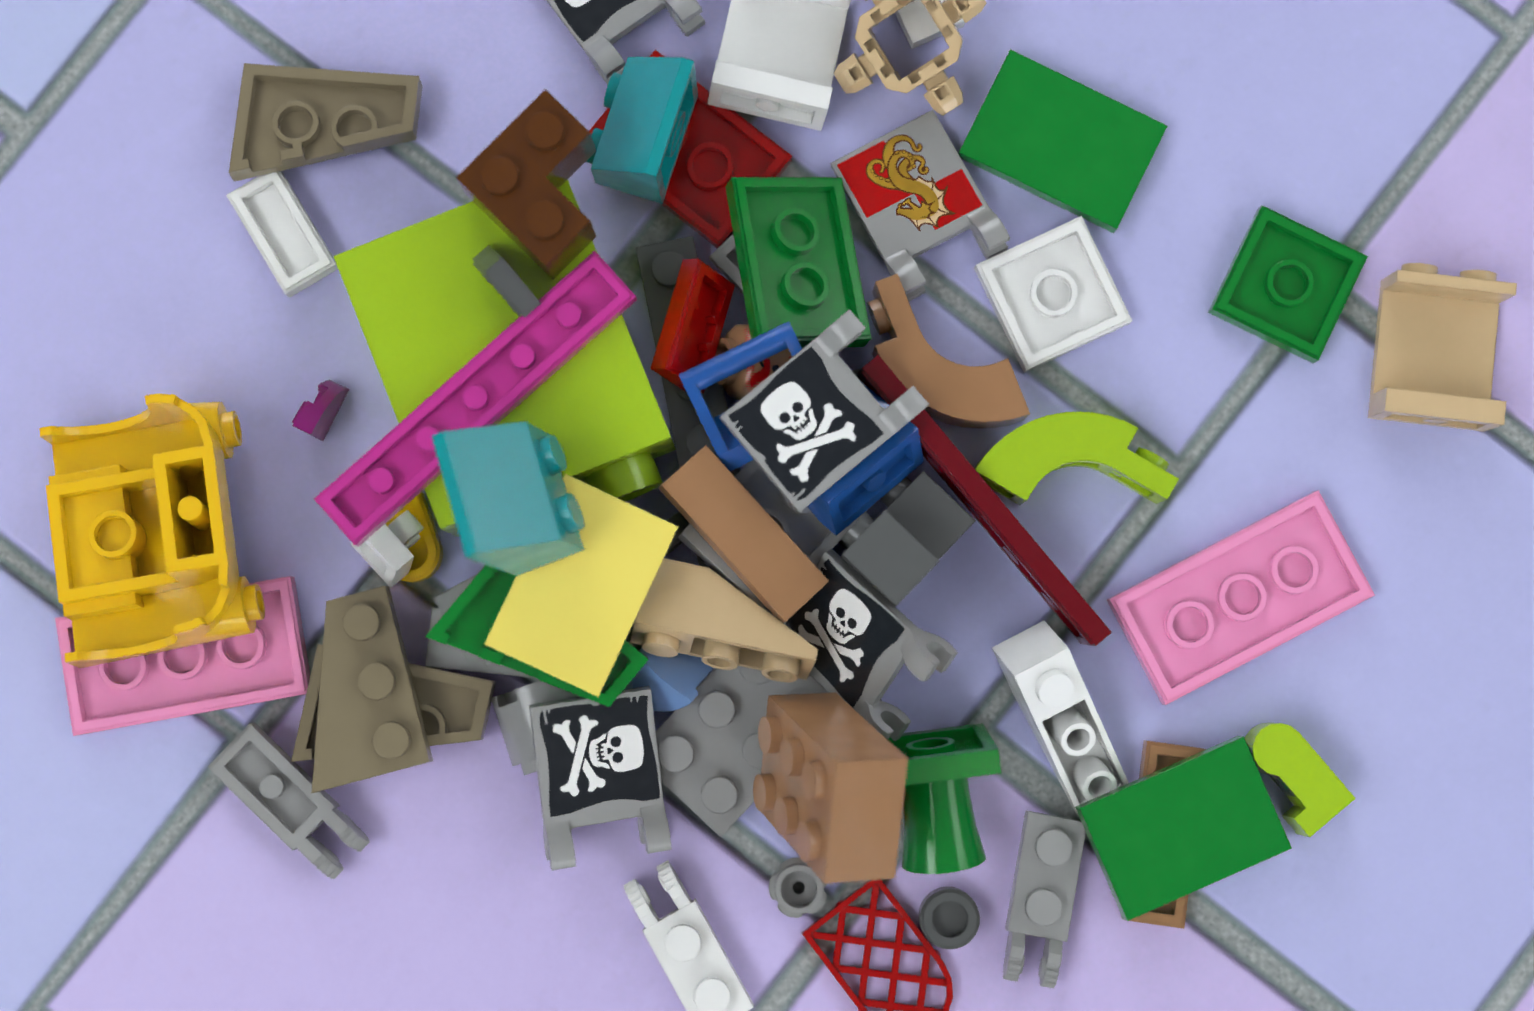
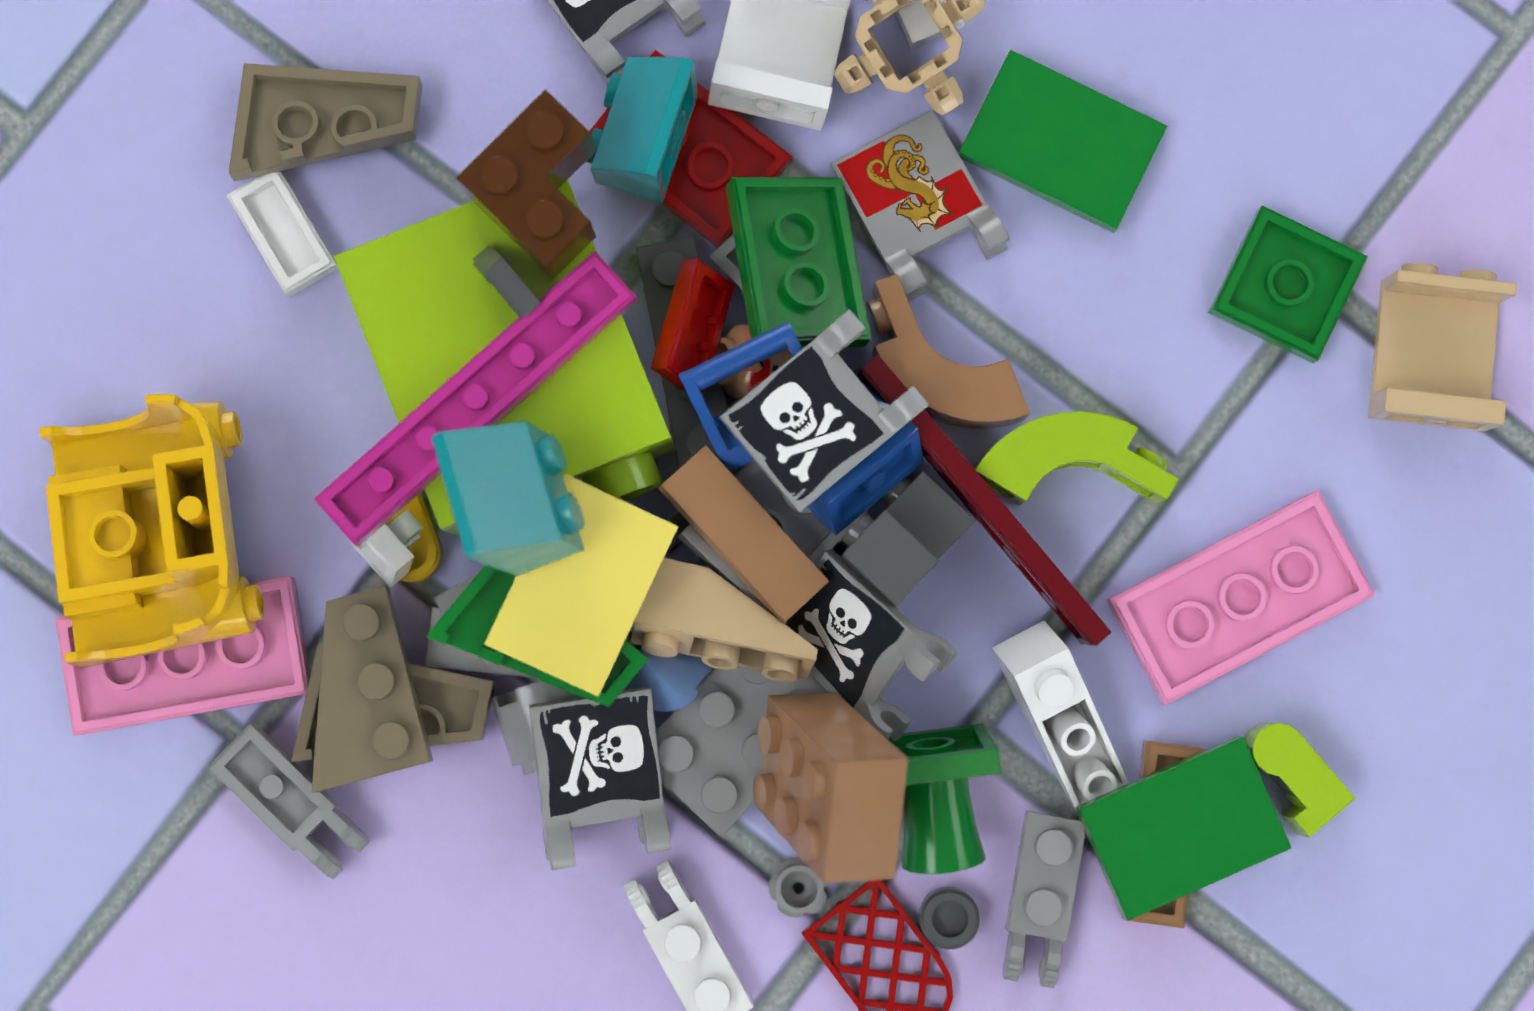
(318, 416): magenta tile -> none
(1052, 294): white tile -> none

